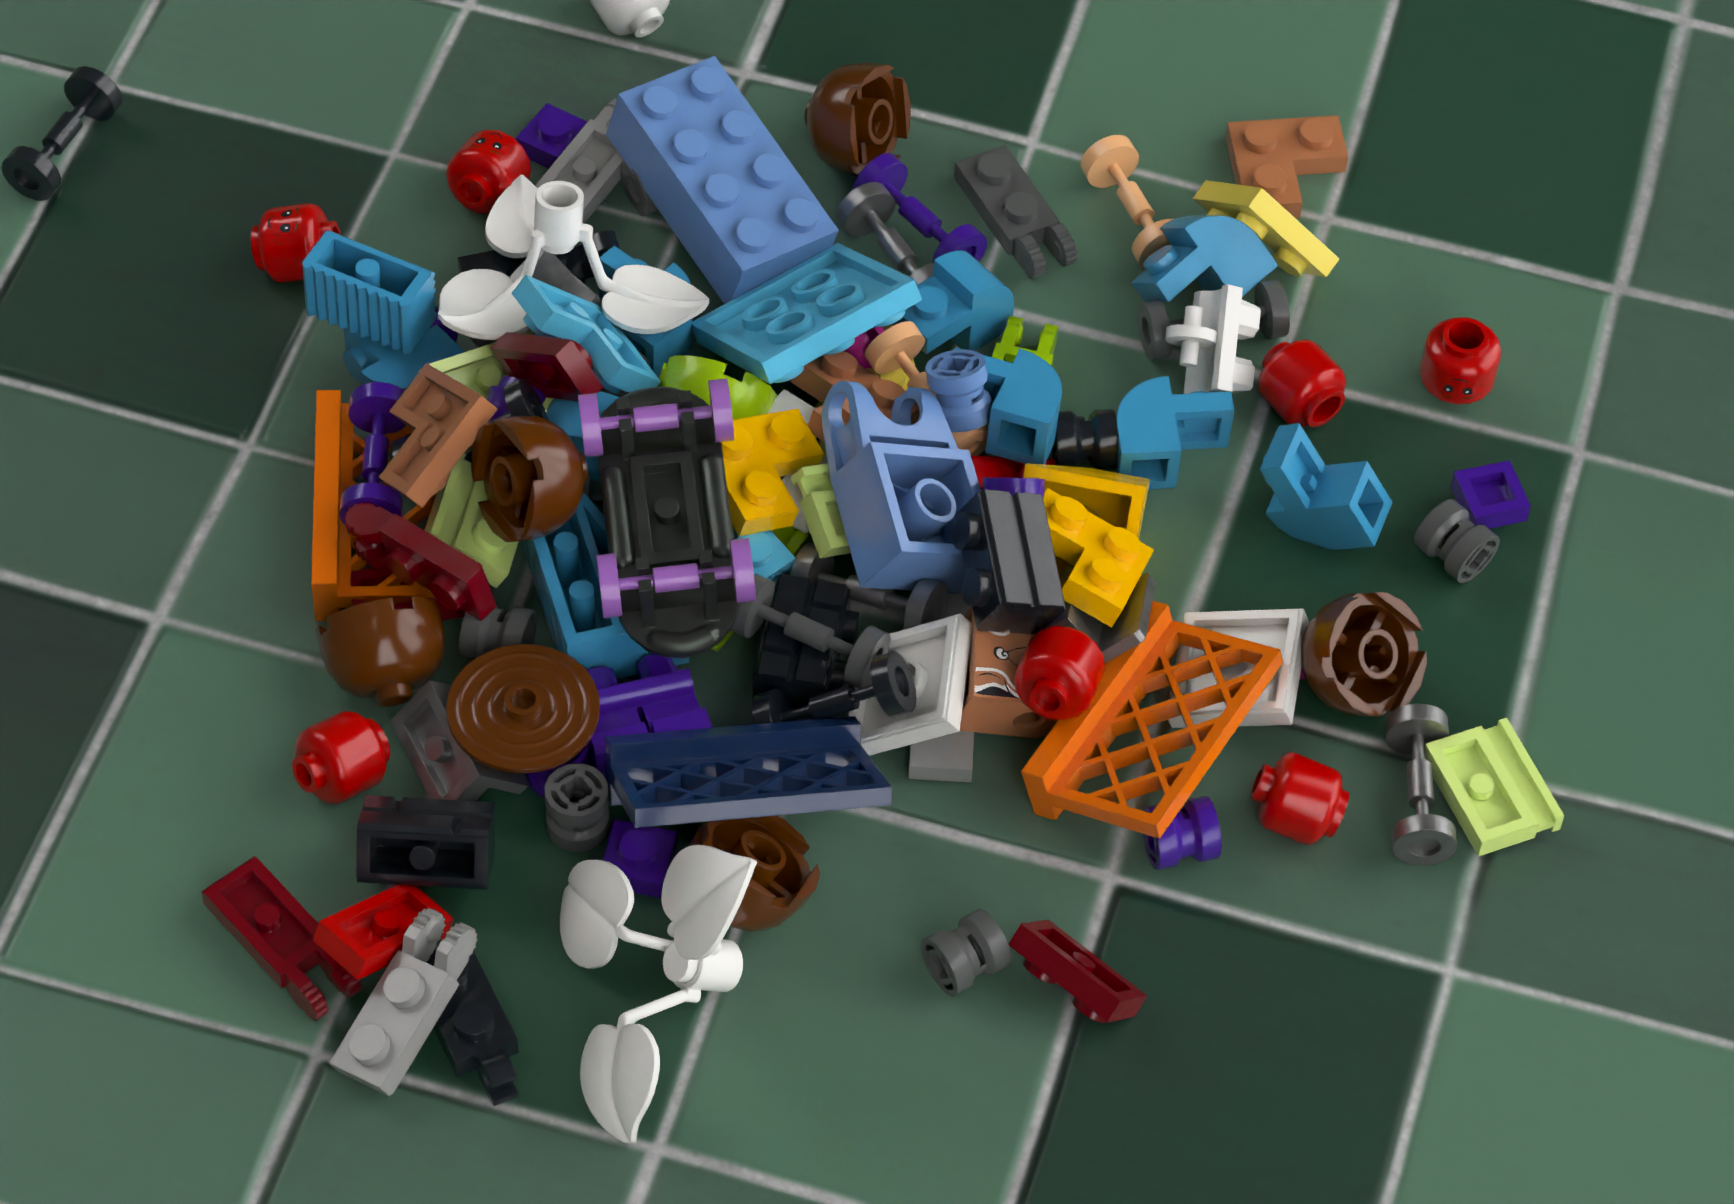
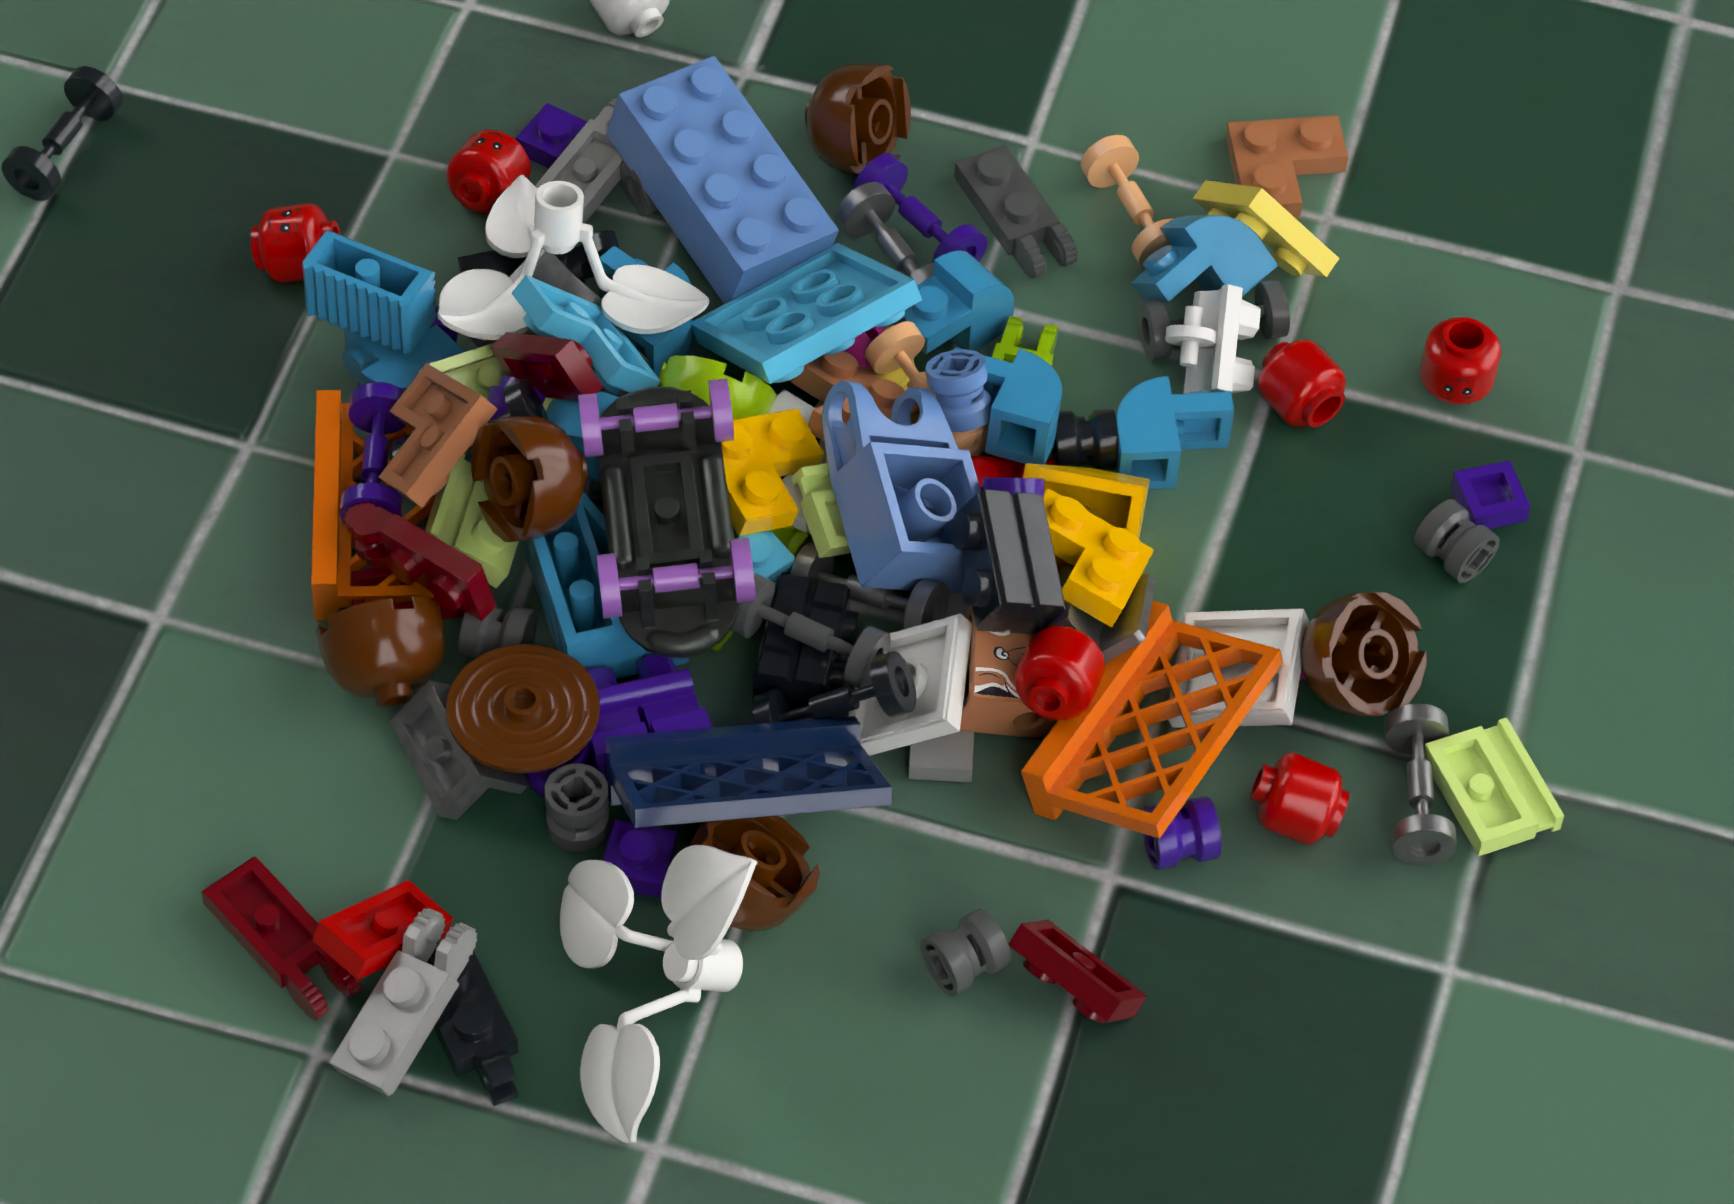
(341, 757): red head -> none
(426, 842): black brick -> none
(1321, 502): dark azure brick -> none

